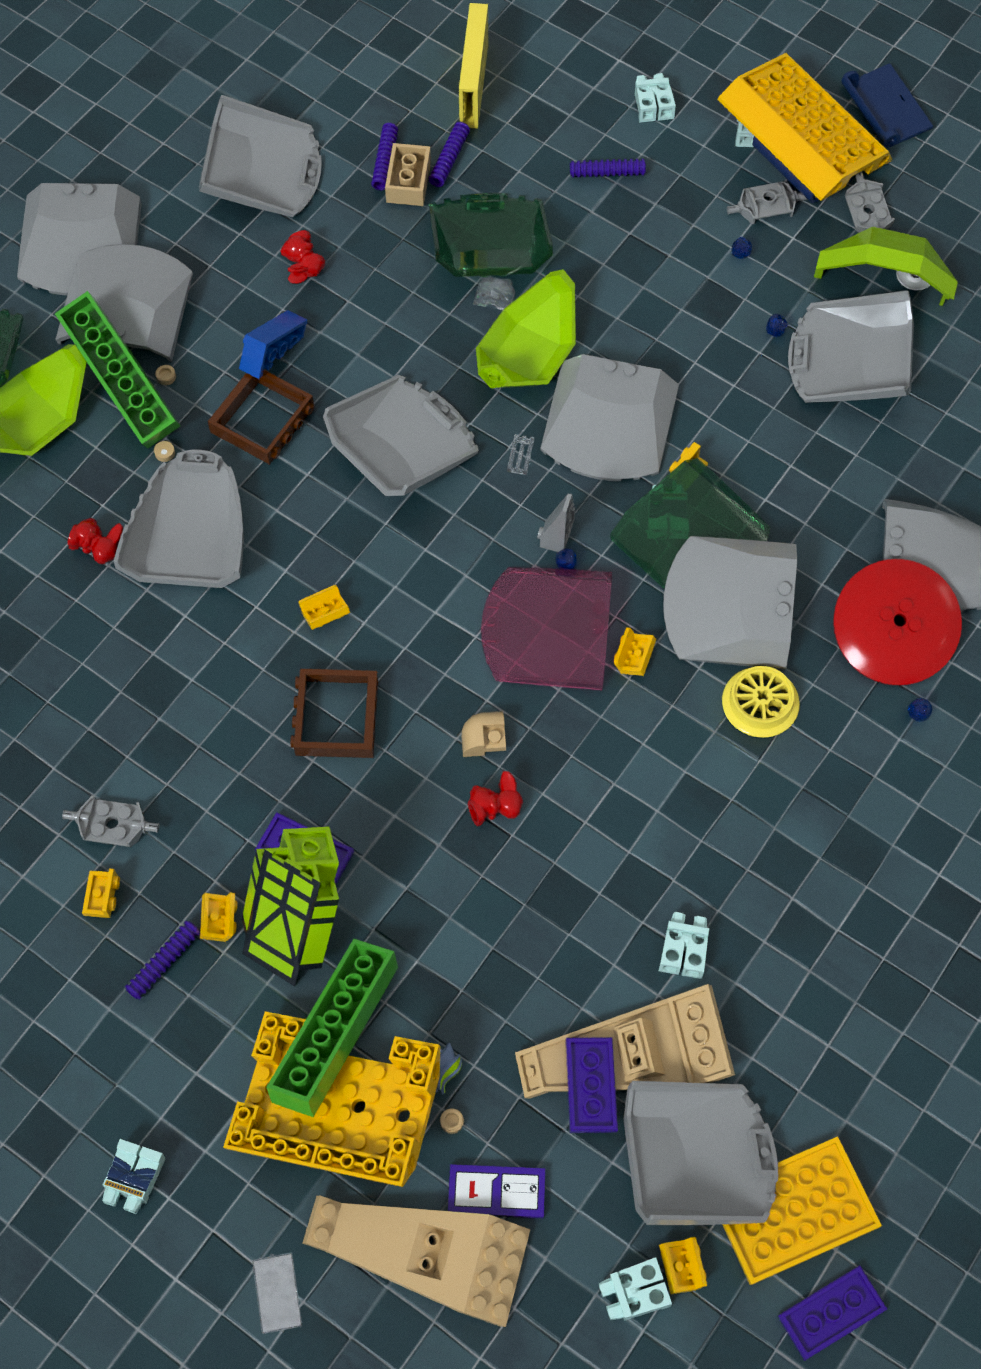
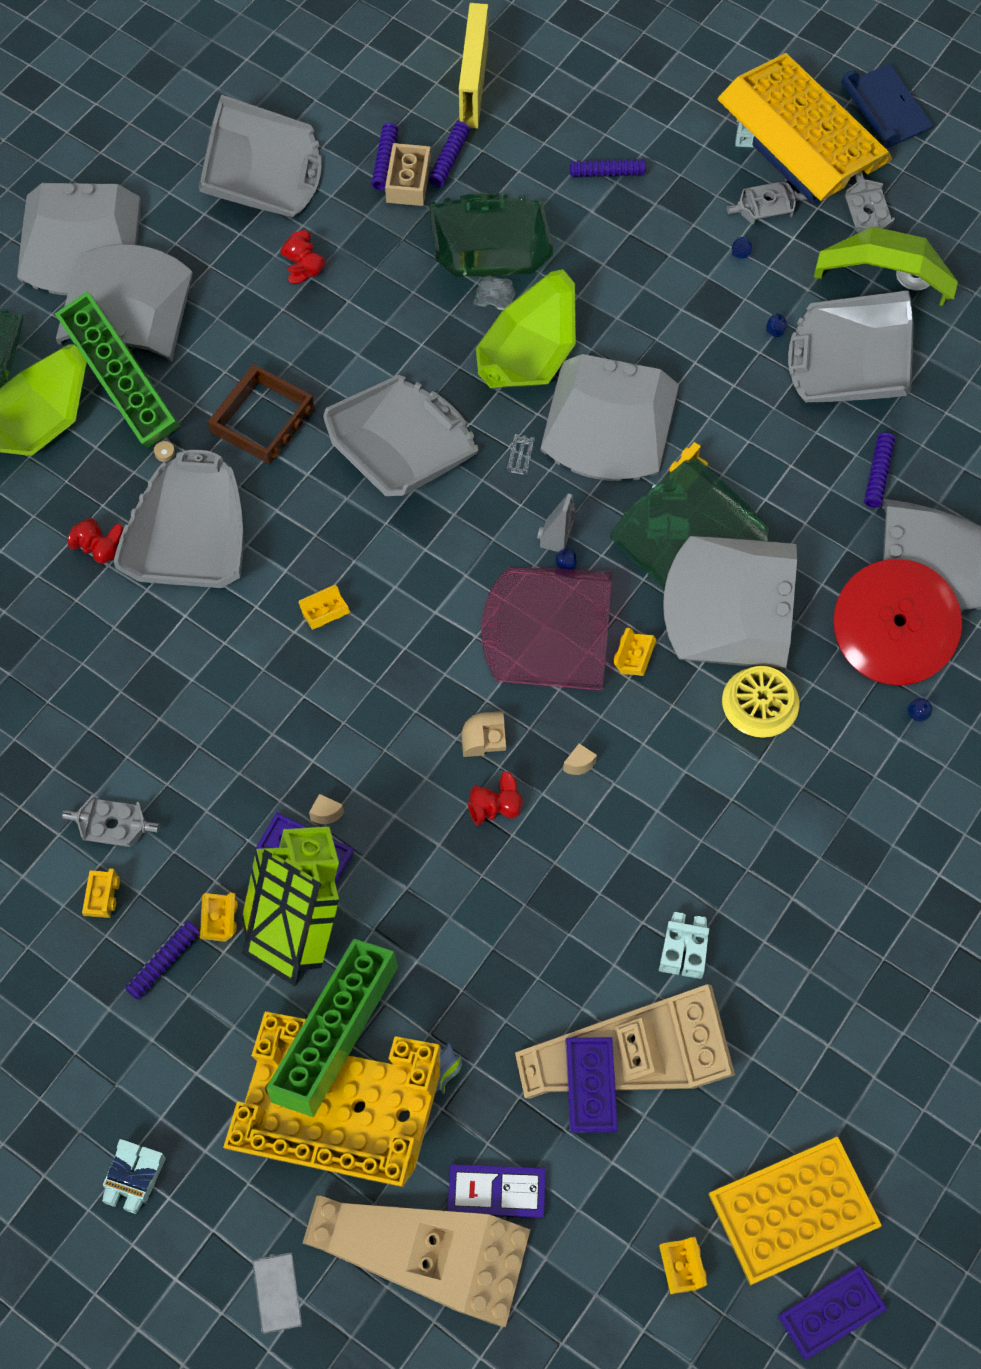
(165, 375): tan tile -> none
(271, 342): blue wedge -> none
(326, 810): none -> tan brick
(331, 749): reddish brown window -> none
(451, 1121): tan tile -> none
(579, 761): none -> tan brick
(627, 1287): light aqua hips -> none
(654, 97): light aqua hips -> none
(698, 1154): light grey windscreen -> none
(879, 470): none -> dark purple piece

